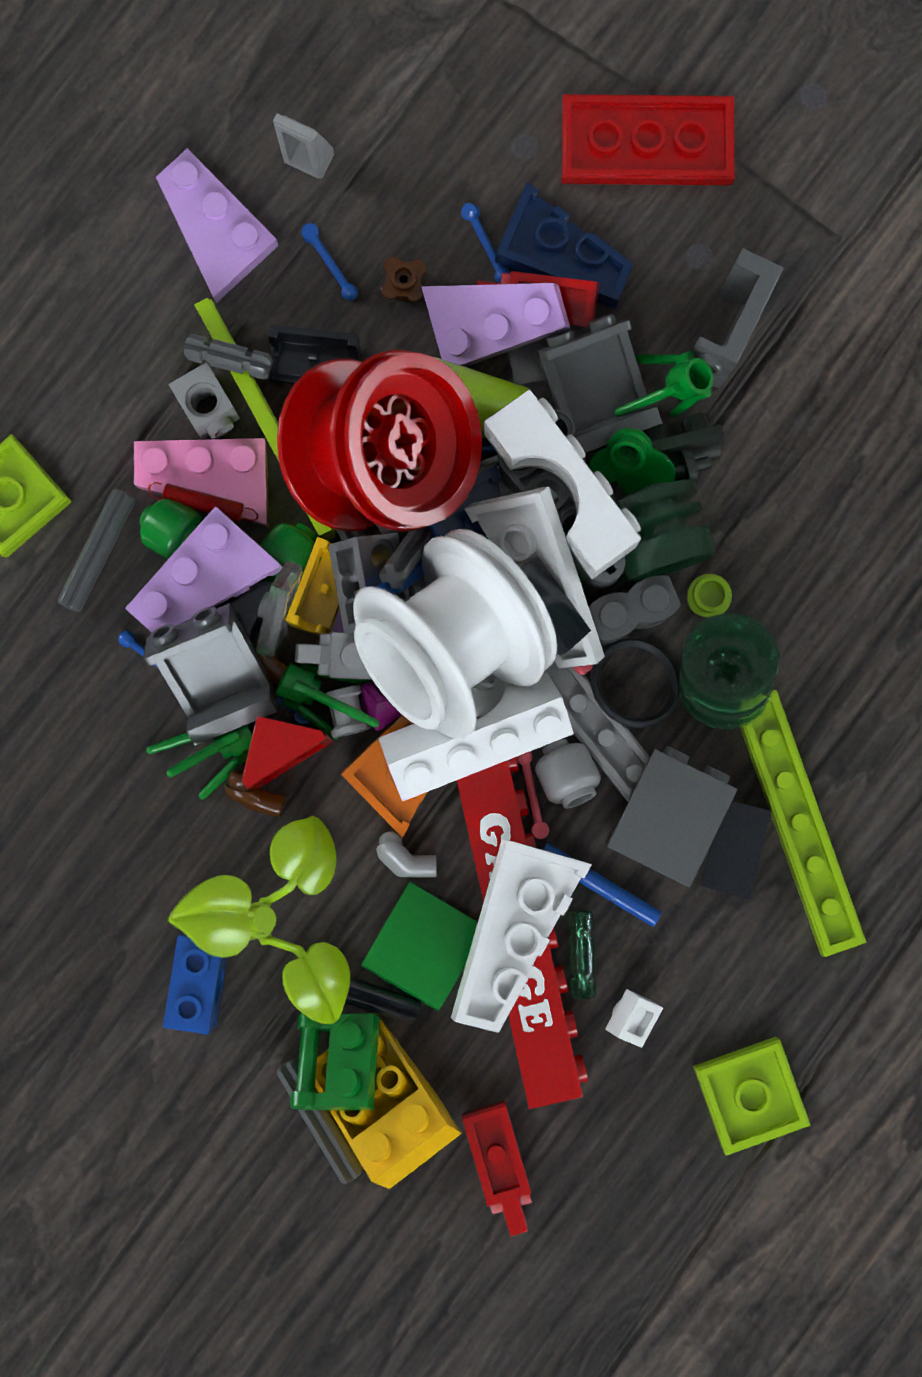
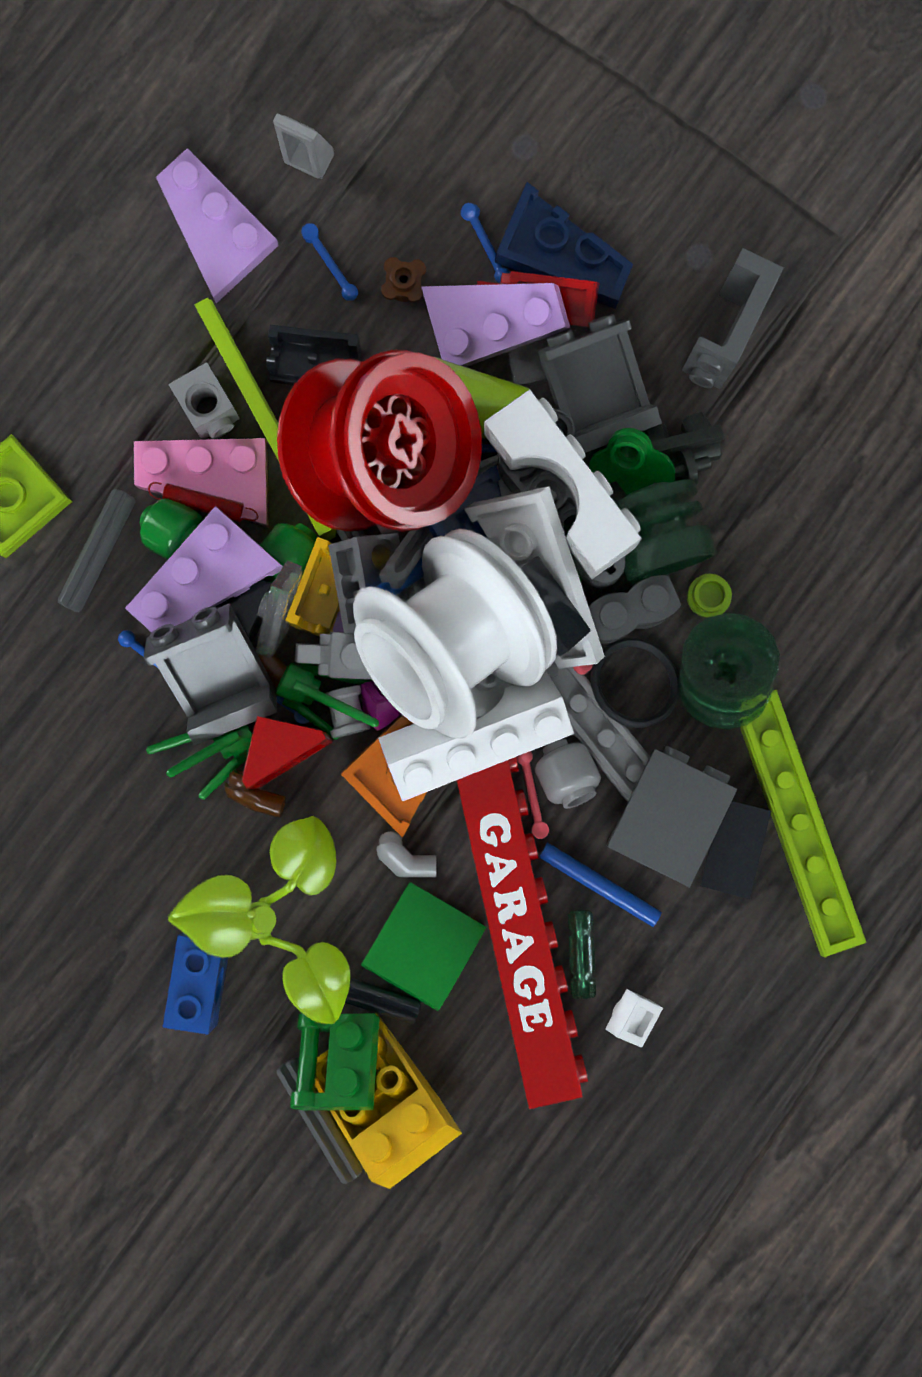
(228, 356): dark grey axle -> none
(499, 1163): red hinge -> none
(517, 916): white wing -> none
(647, 139): red tile -> none
(687, 381): green plant -> none
(751, 1095): lime tile -> none

